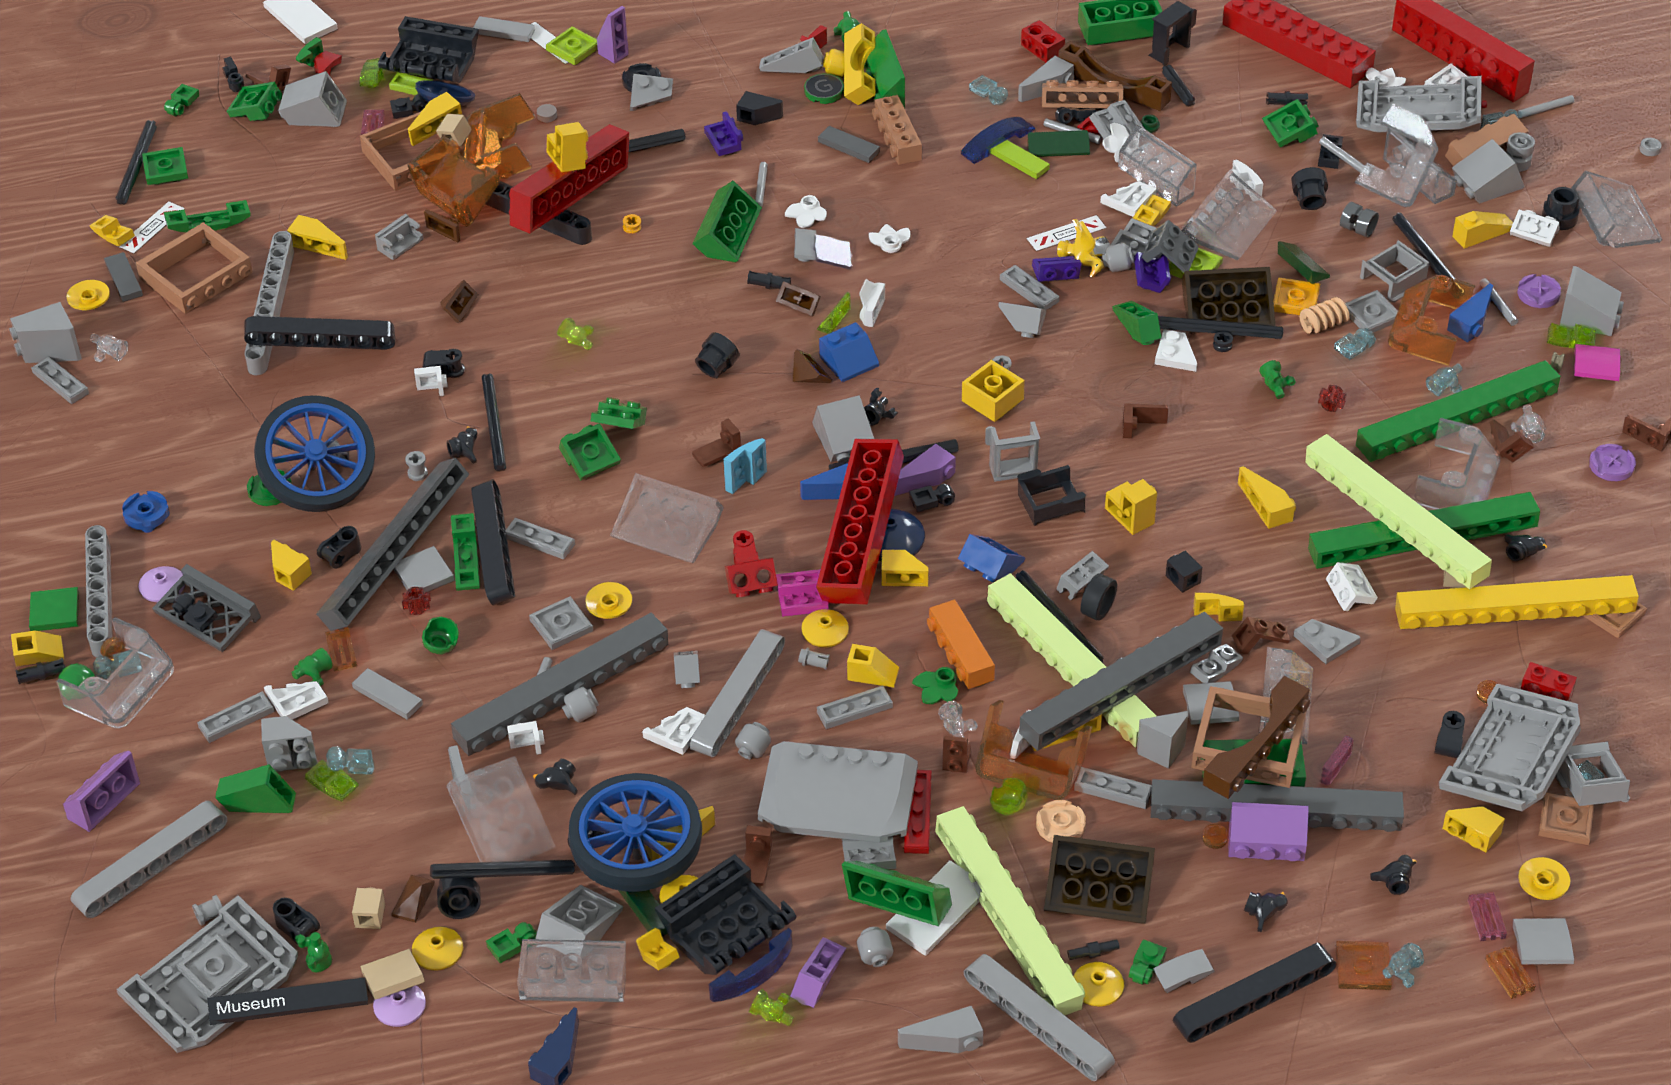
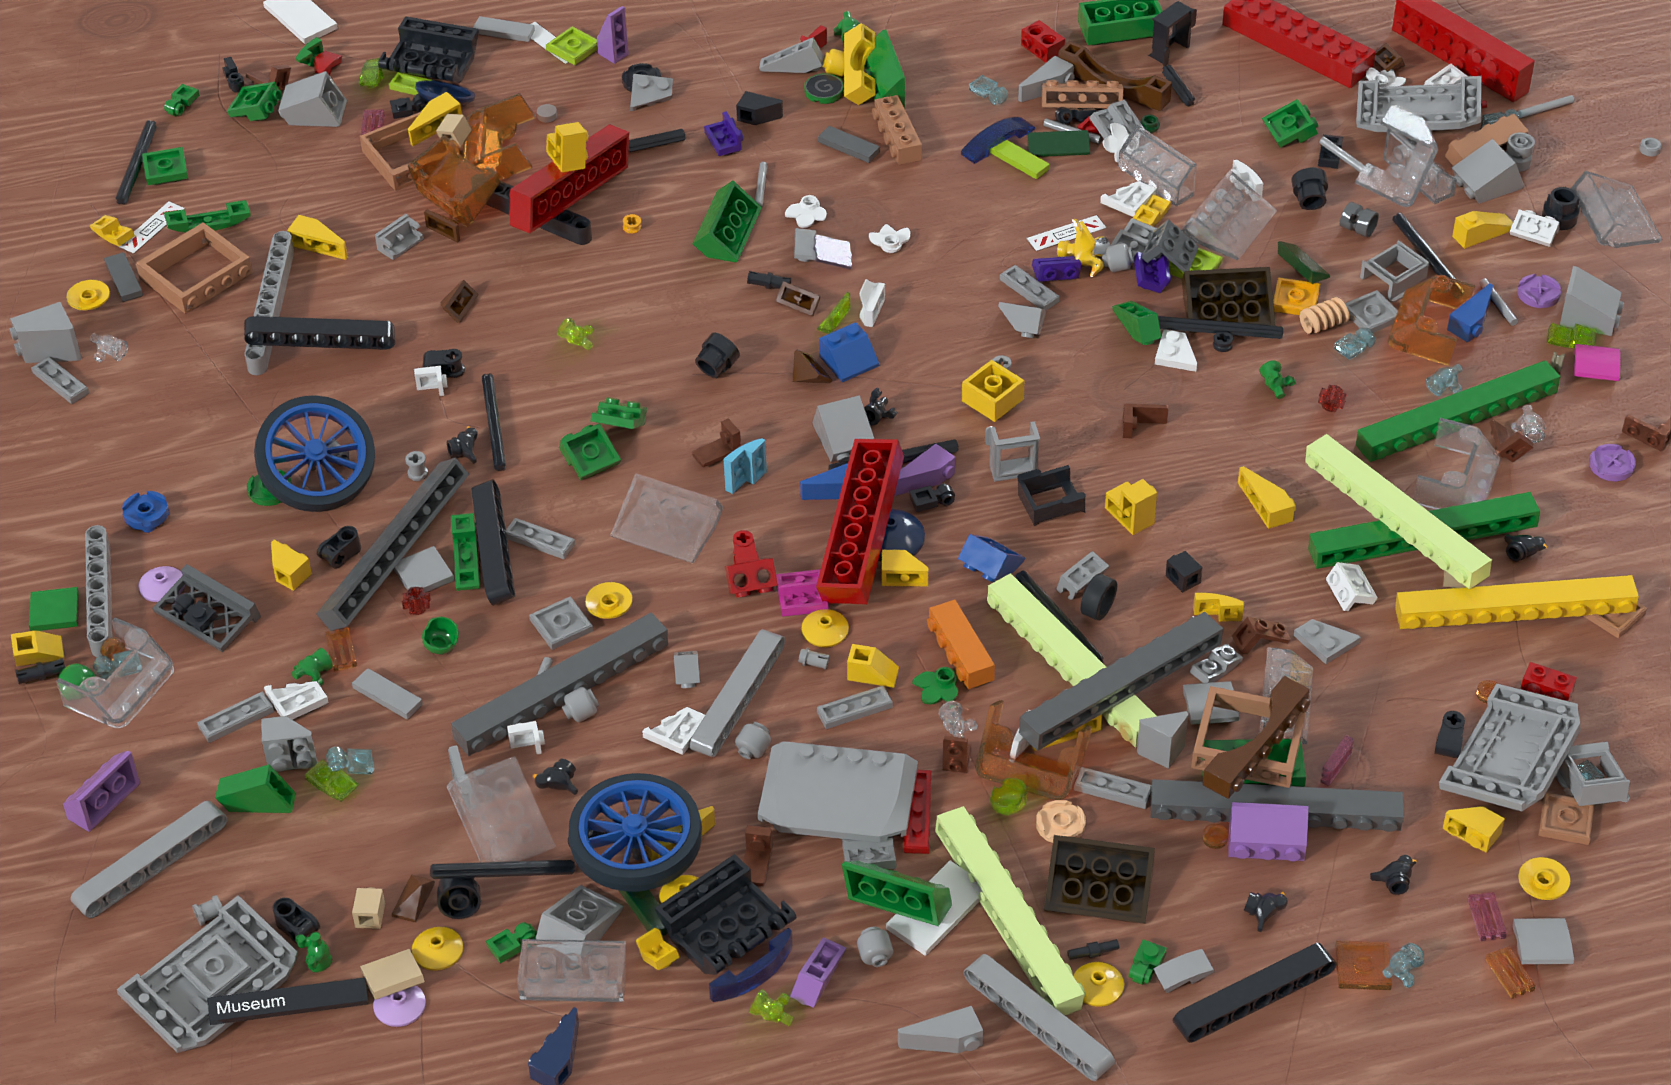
(1286, 98): black pin -> none
(1388, 58): none -> reddish brown slope

